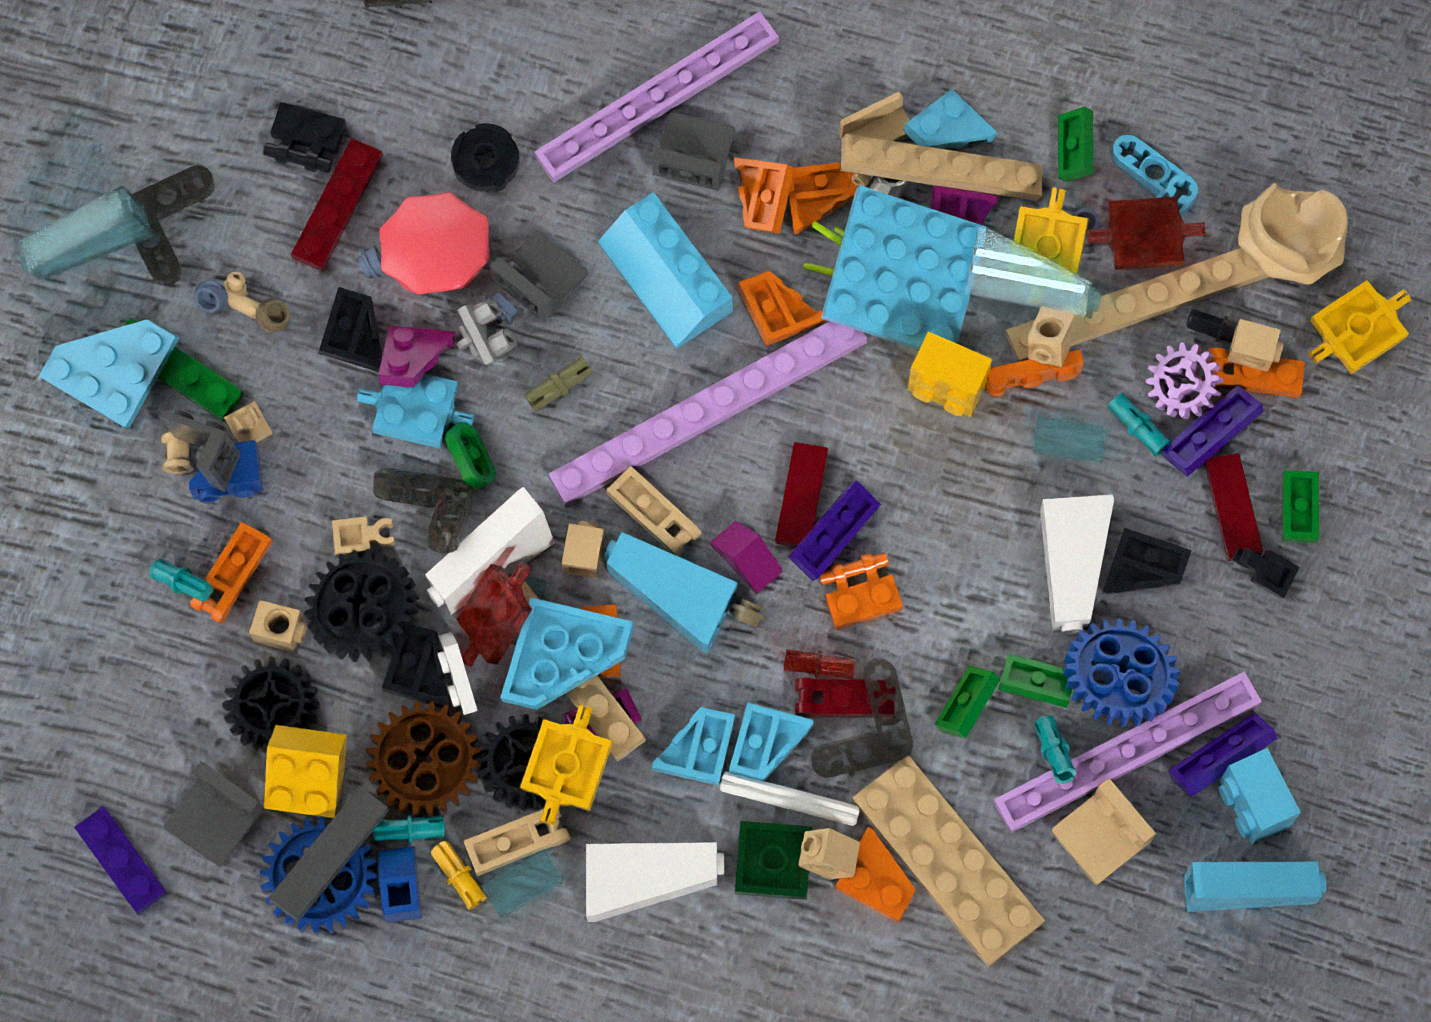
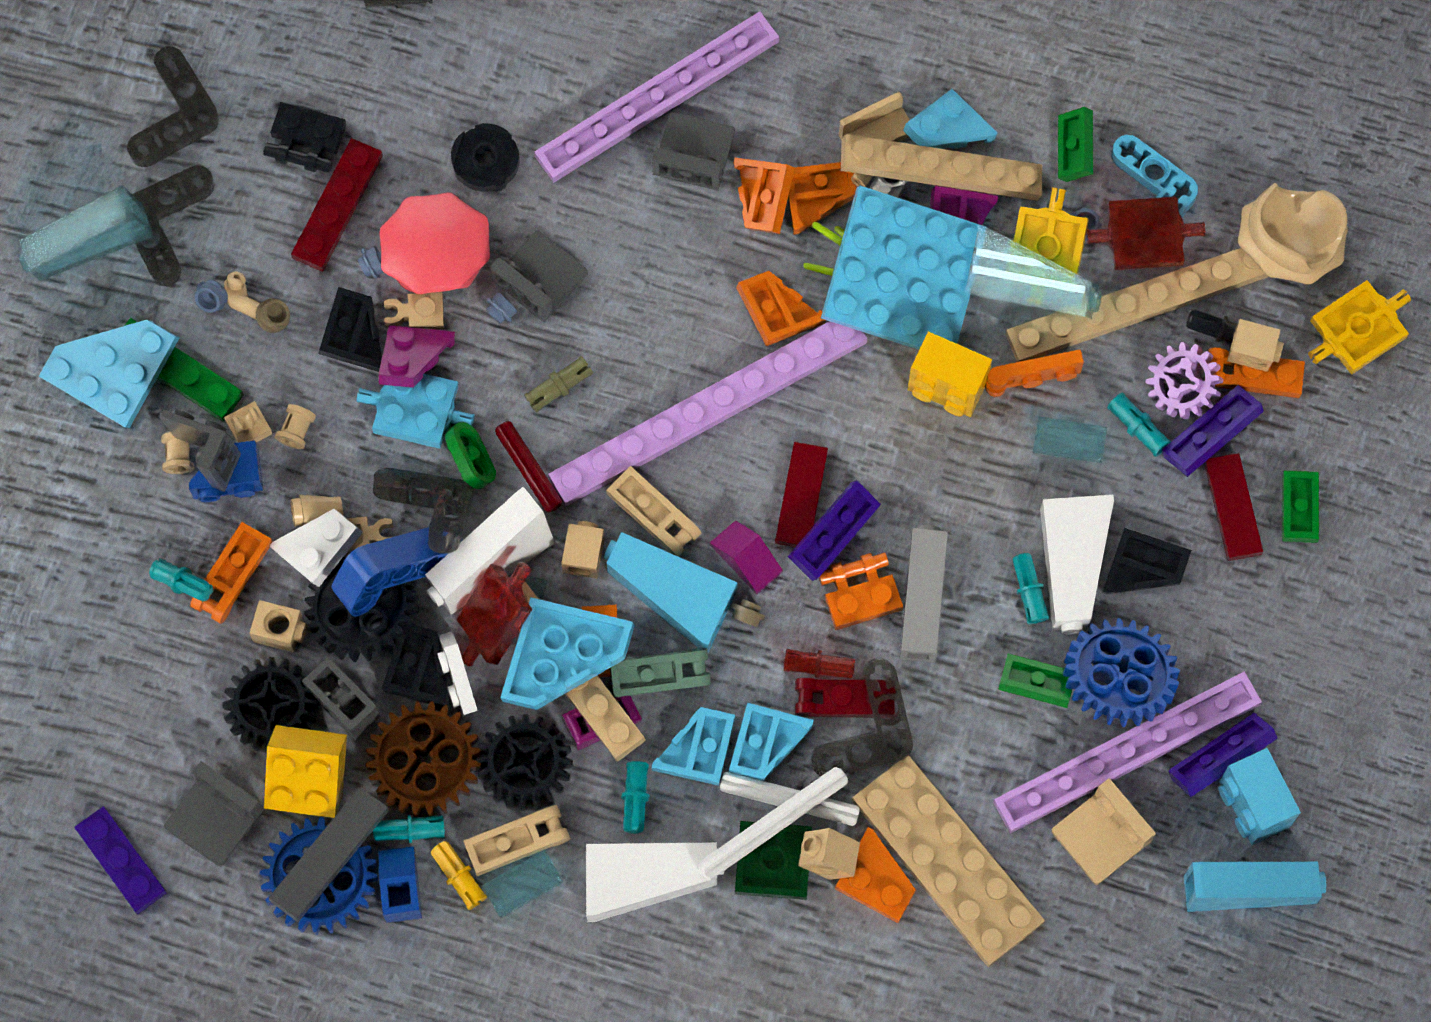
(188, 107): none -> clear smoke beam
(295, 426): none -> tan bush
(311, 507): none -> tan cone
(318, 545): none -> white wing
(341, 698): none -> dark grey brick
(381, 566): none -> blue beam
(421, 311): none -> tan plate
(480, 334): light grey hips -> none
(528, 466): none -> dark red axle
(566, 765): yellow plate -> none
(635, 797): none -> teal axle
(659, 673): none -> sand green plate
(666, 271): medium azure slope -> none
(772, 823): none -> white axle
(923, 594): none -> light grey brick
(967, 701): green plate -> none
(1030, 589): none -> teal axle
(1051, 336): tan brick -> none
(1055, 749): teal pin -> none
(1270, 571): black plate -> none

